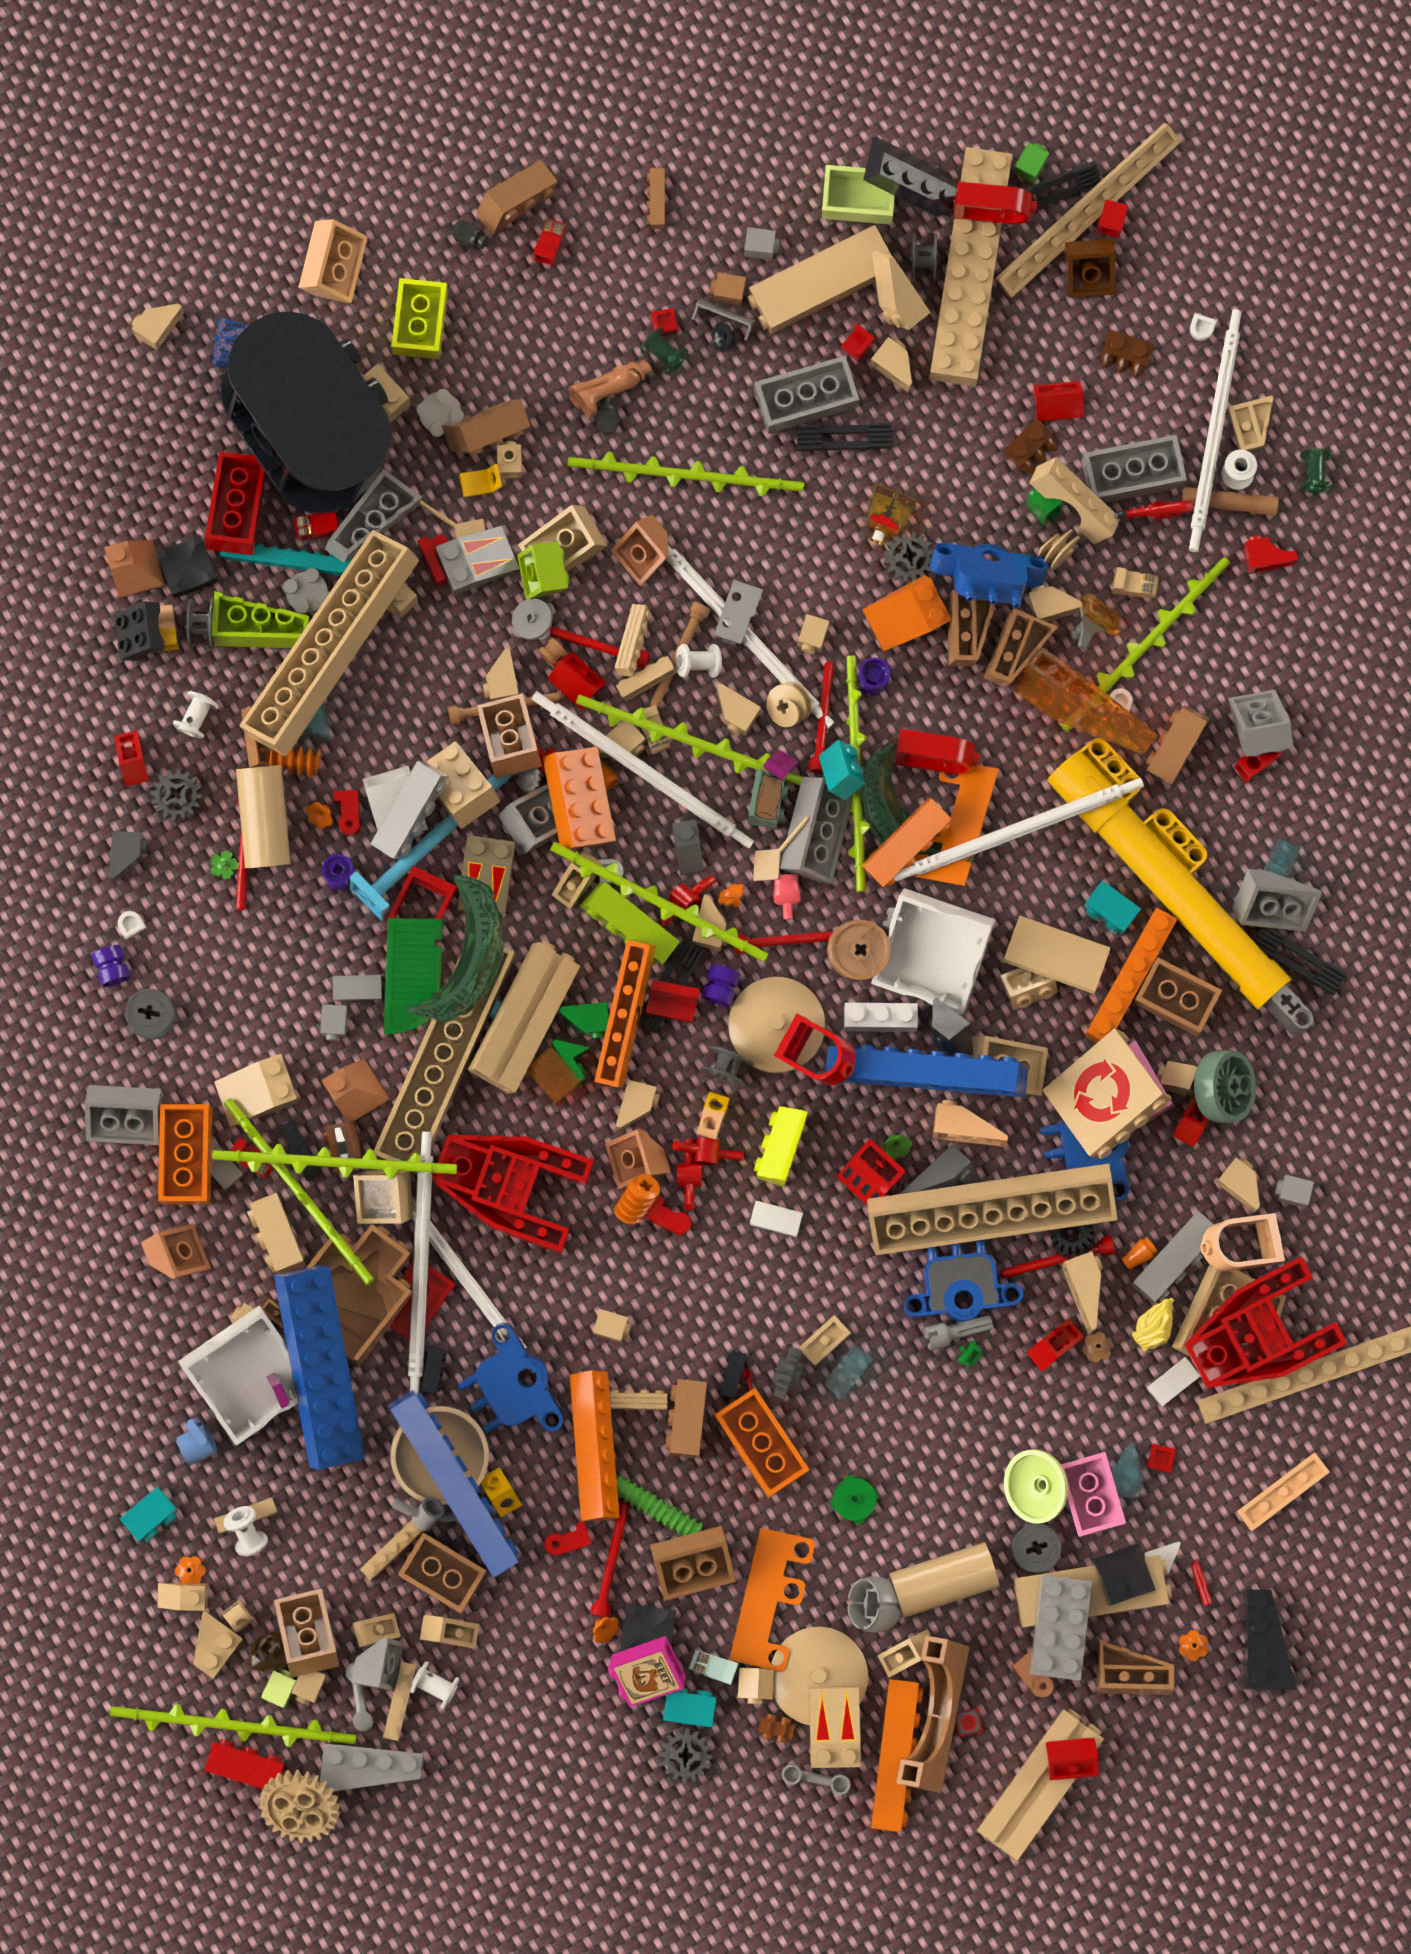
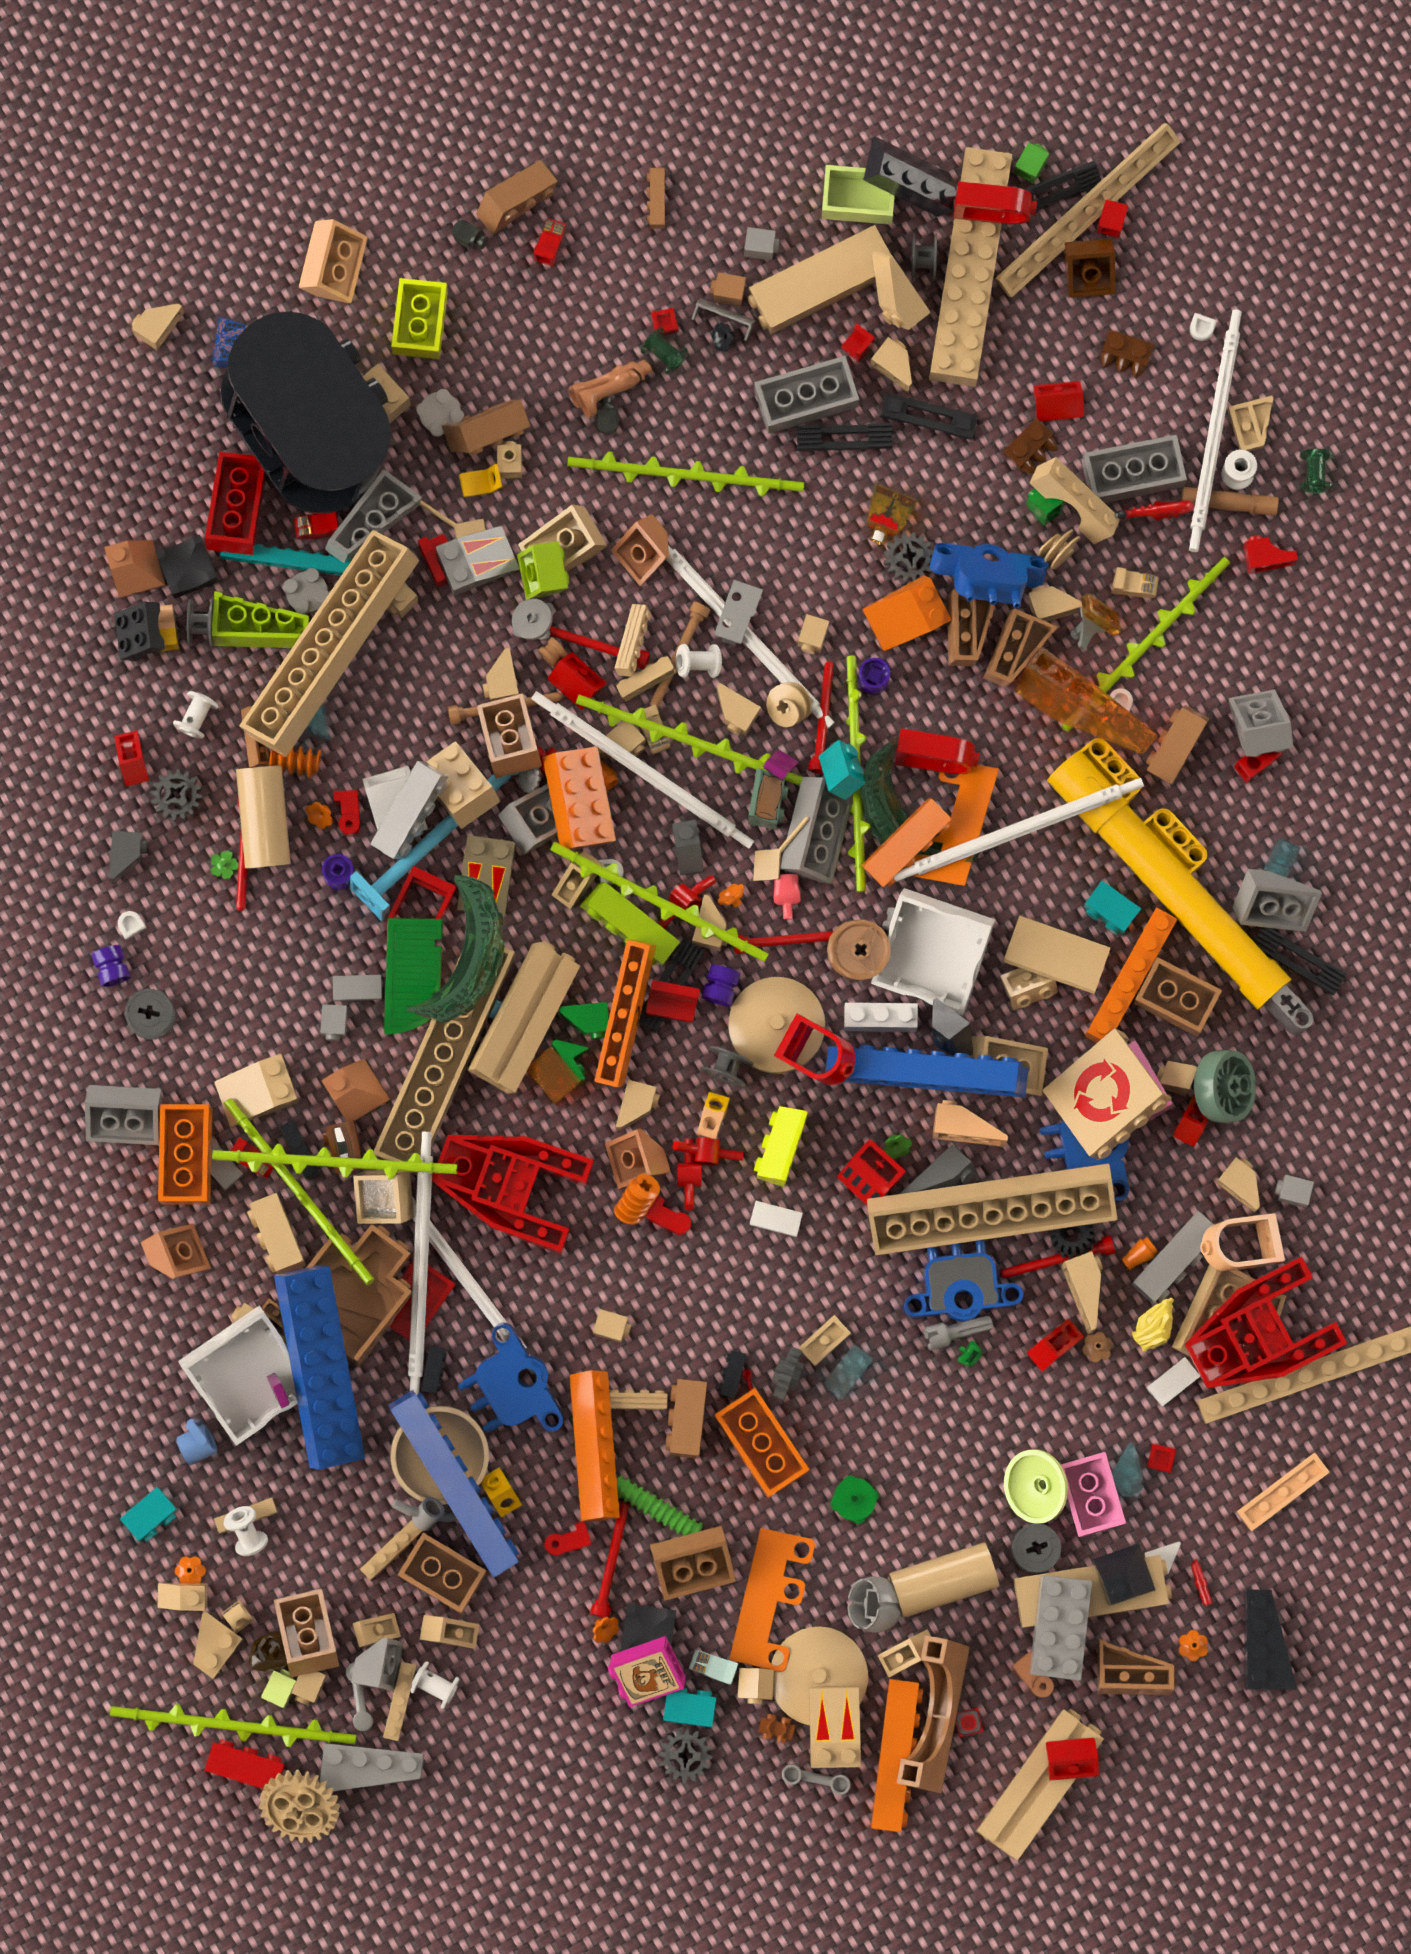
(962, 424): none -> black container

